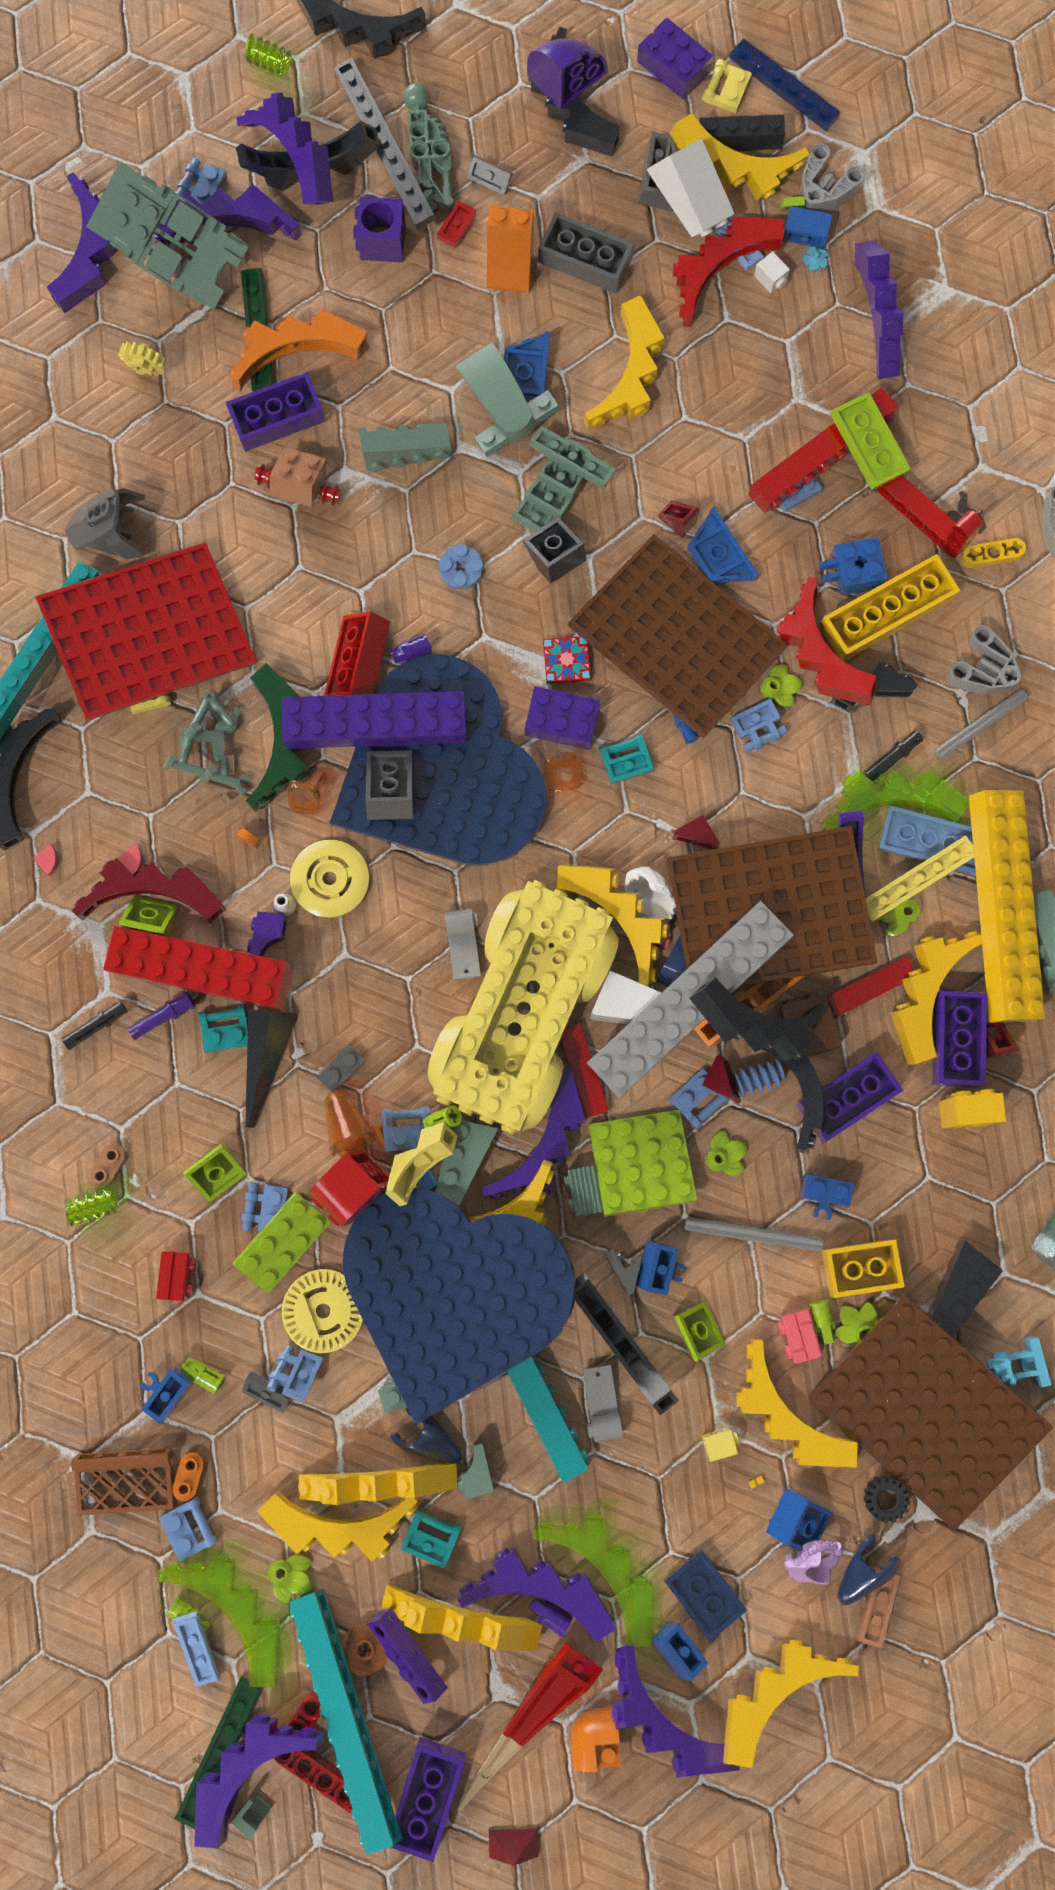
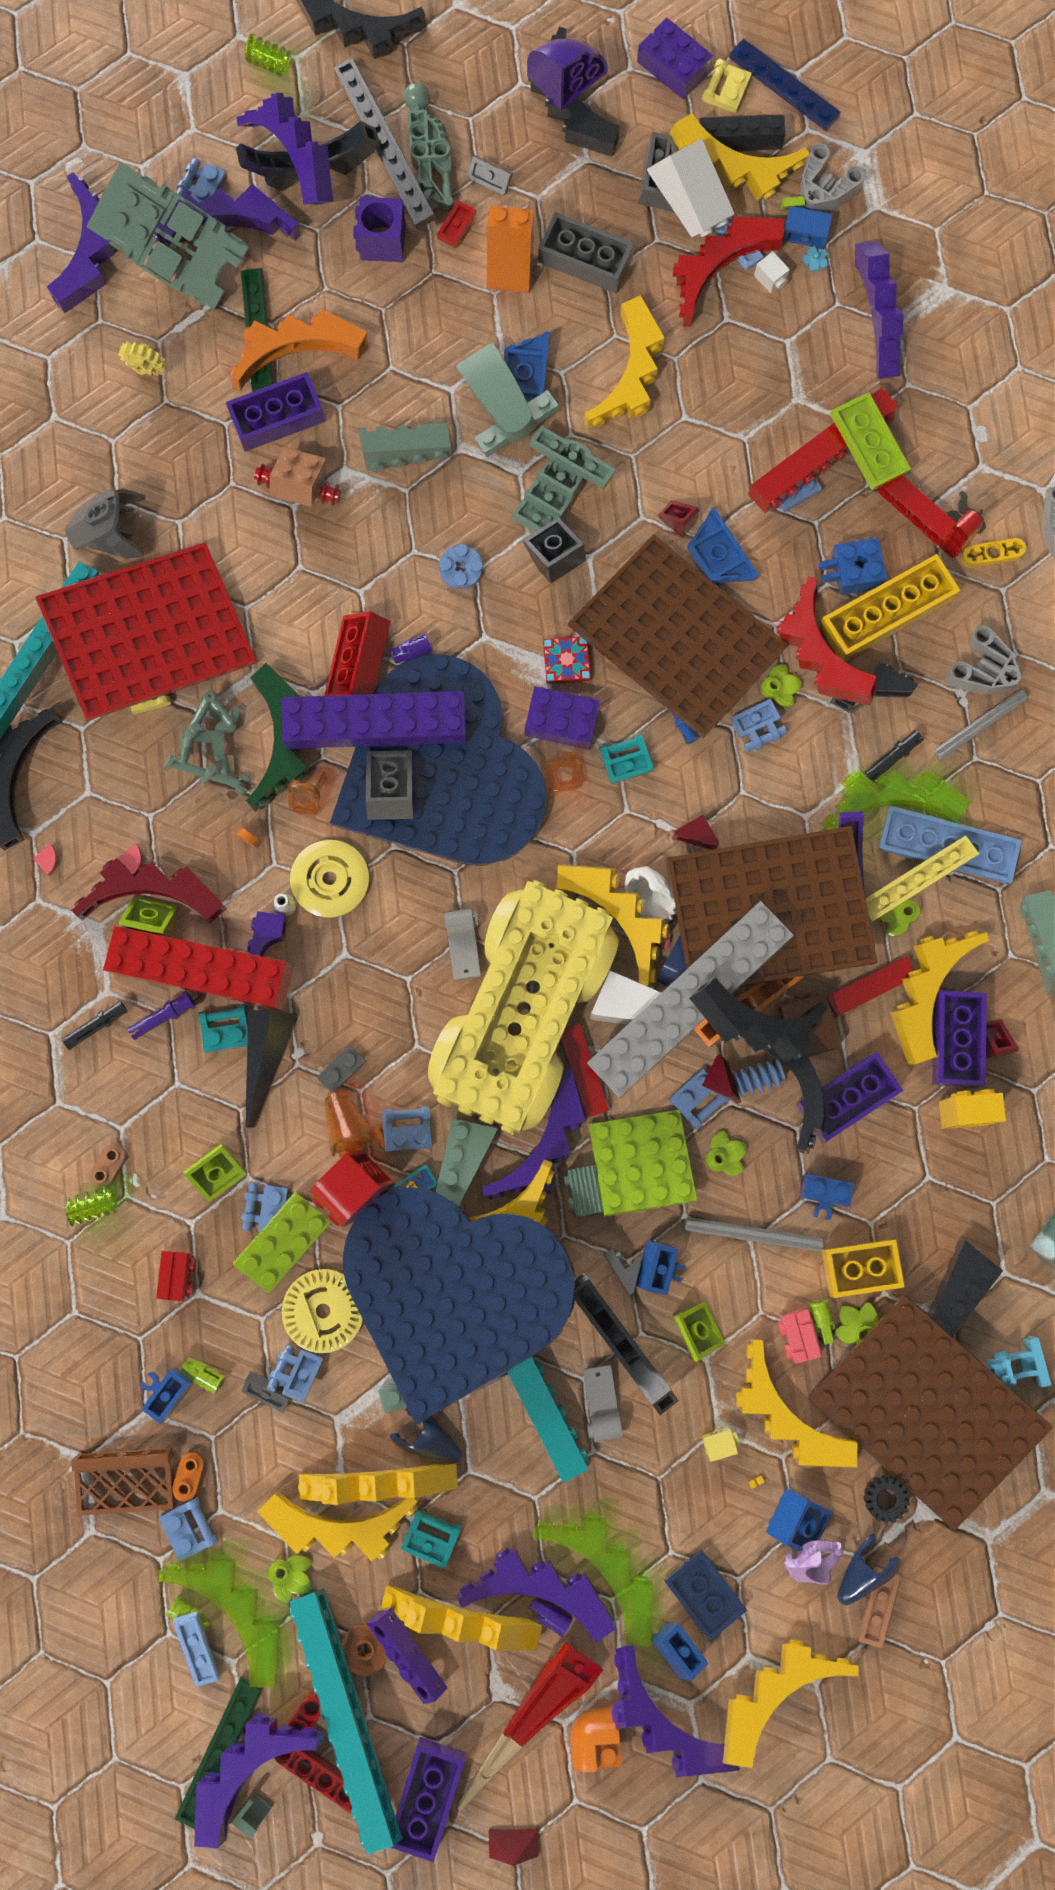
(408, 1167): light yellow arch -> none
(444, 1115): lime hinge -> none
(477, 1478): sand green arch -> none
(1006, 906): yellow brick -> none

